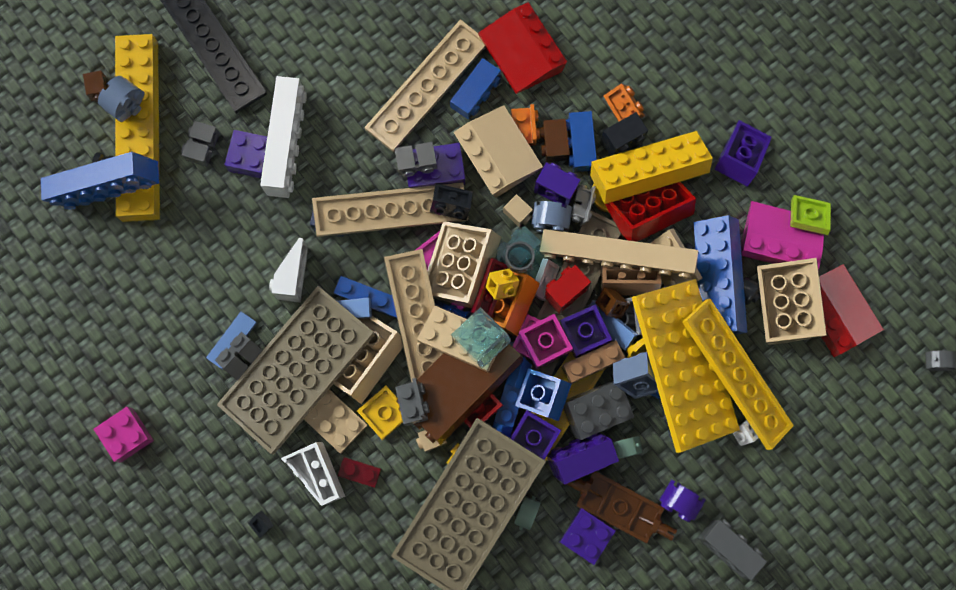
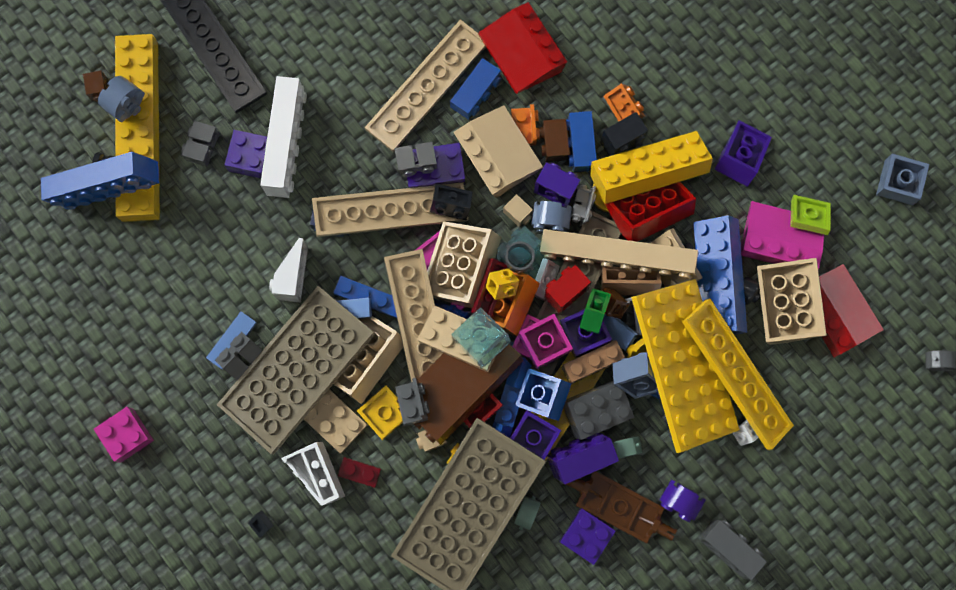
(595, 310): none -> green slope
(902, 179): none -> sand blue brick

